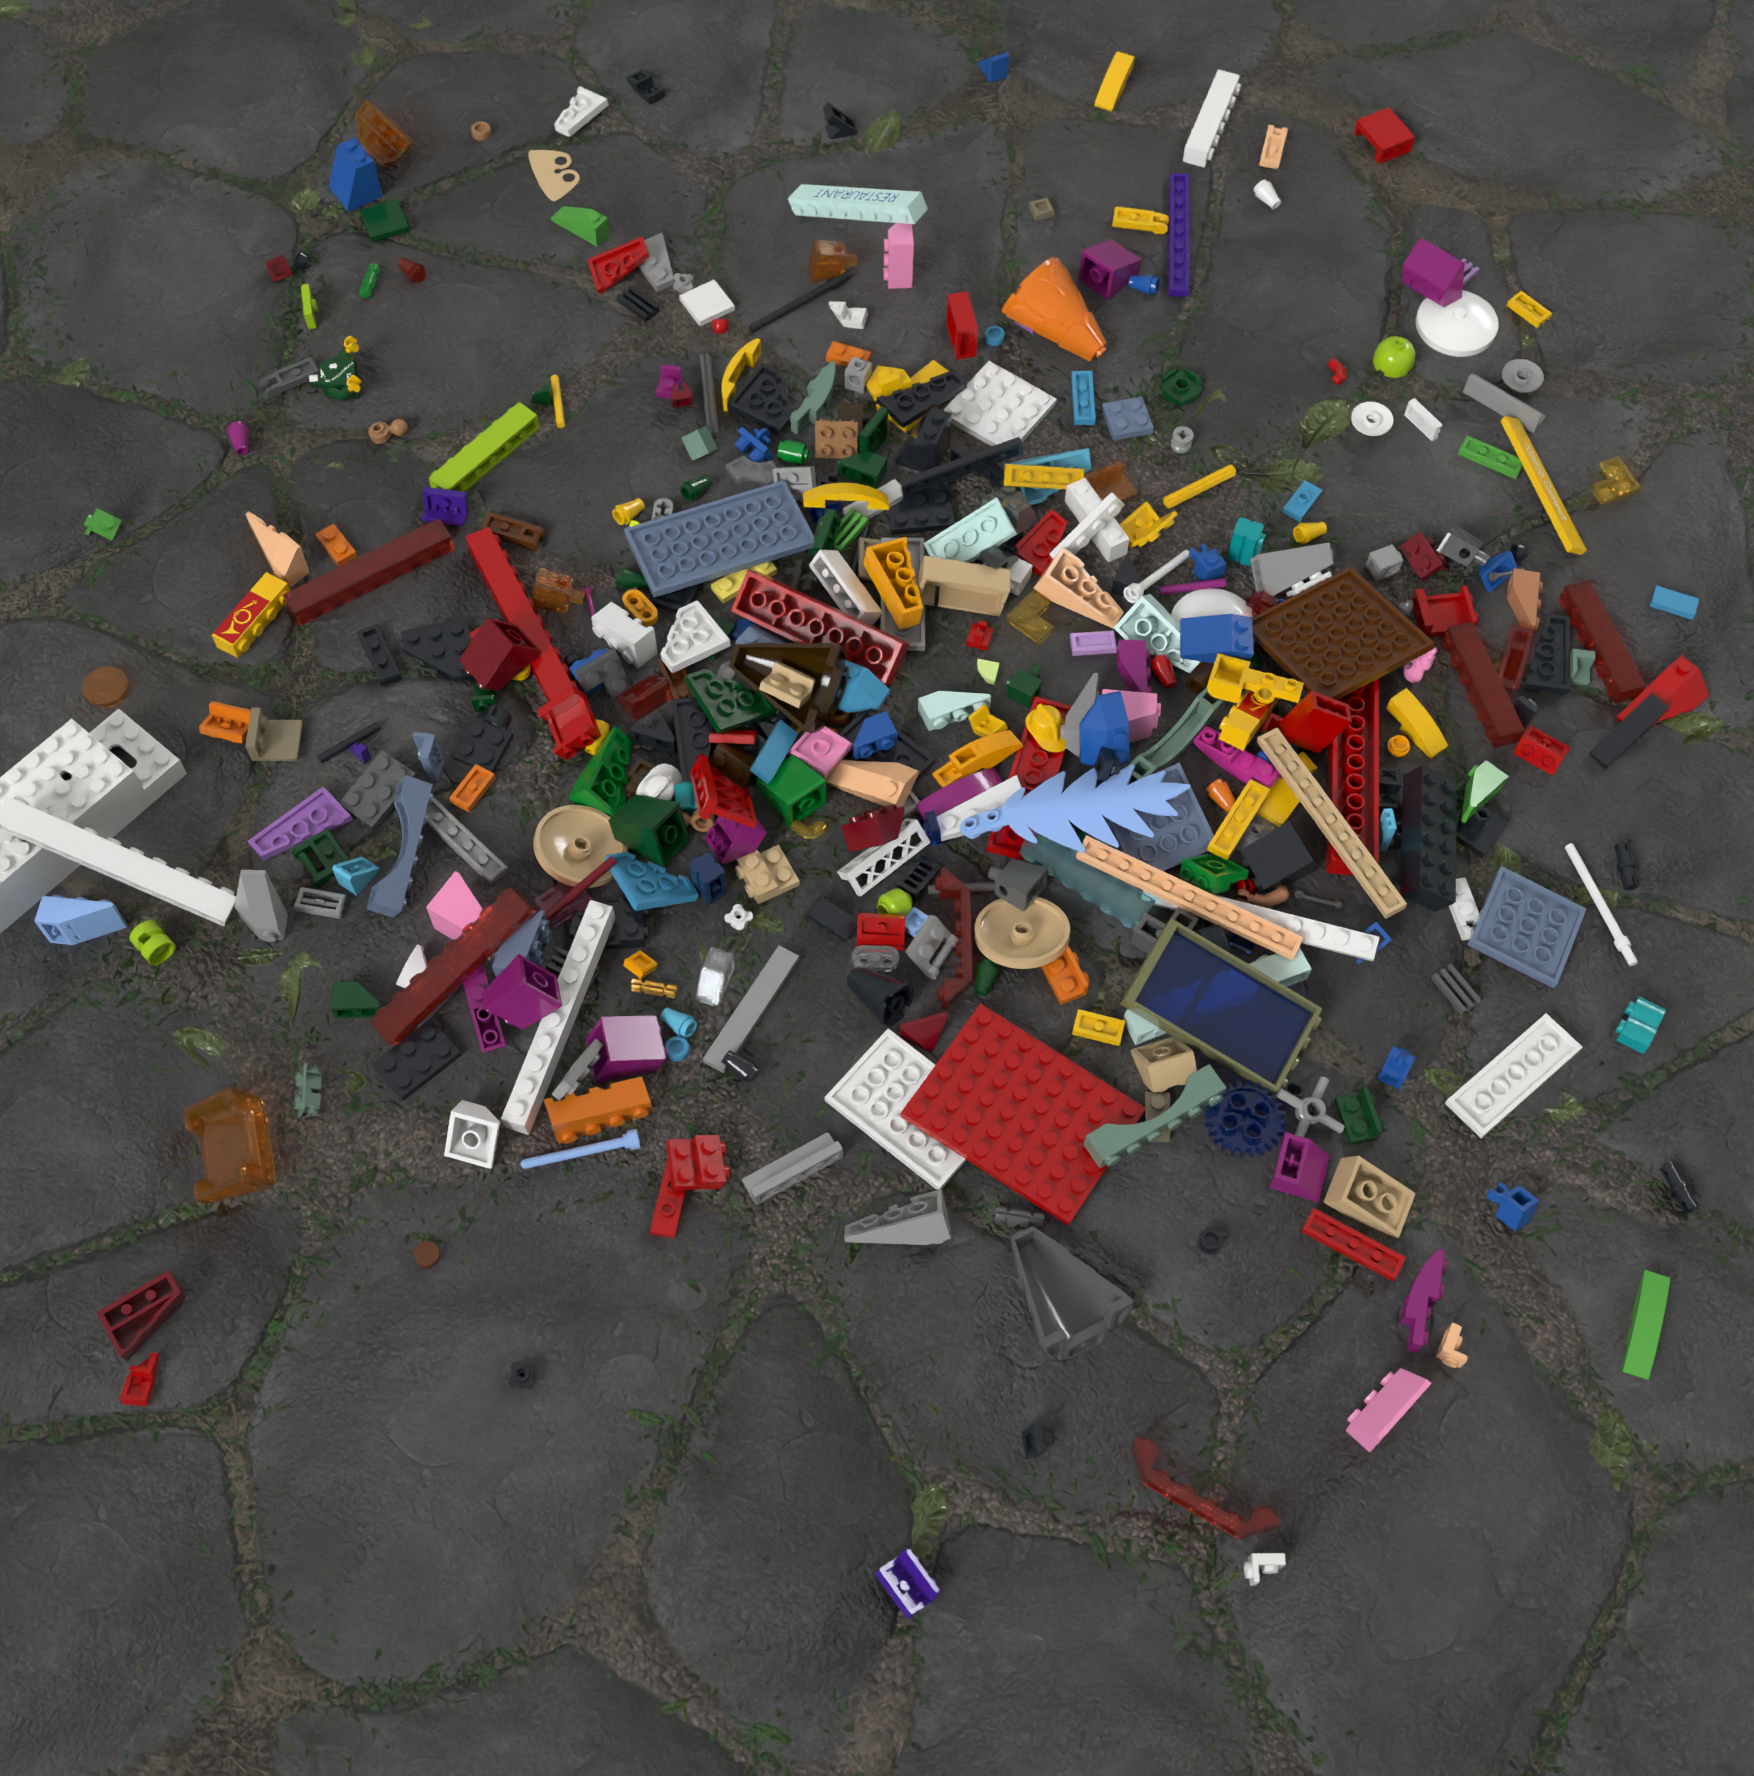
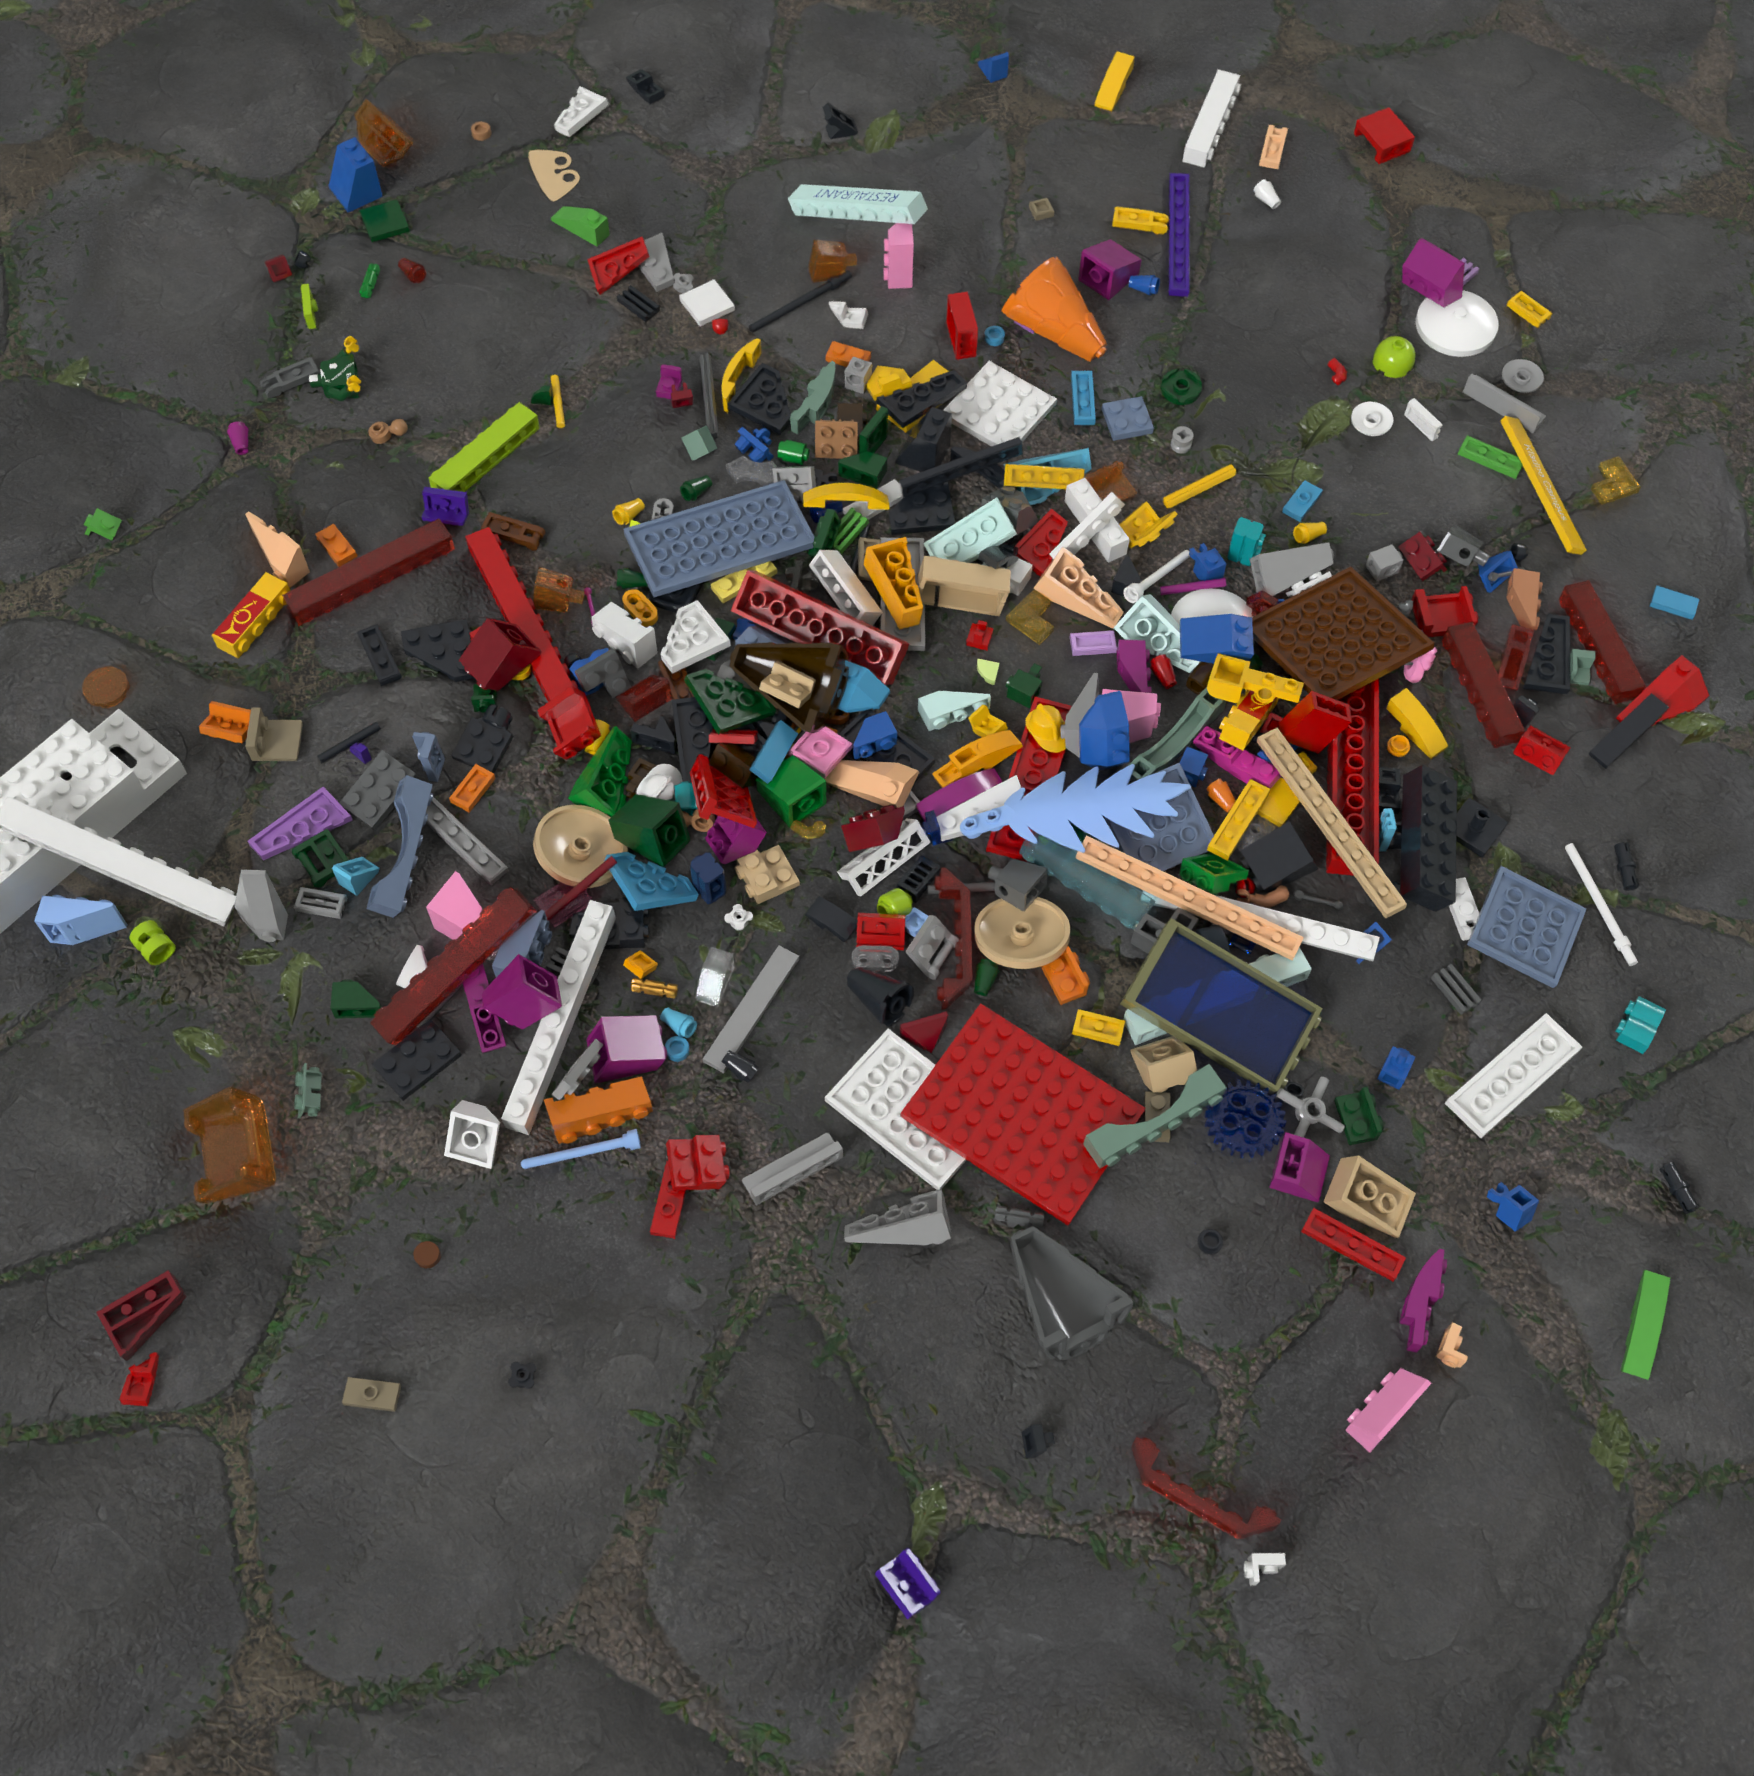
(371, 1394): none -> dark tan plate
(1106, 764): black tile -> none
(1193, 765): none -> blue brick
(1482, 786): slope -> none

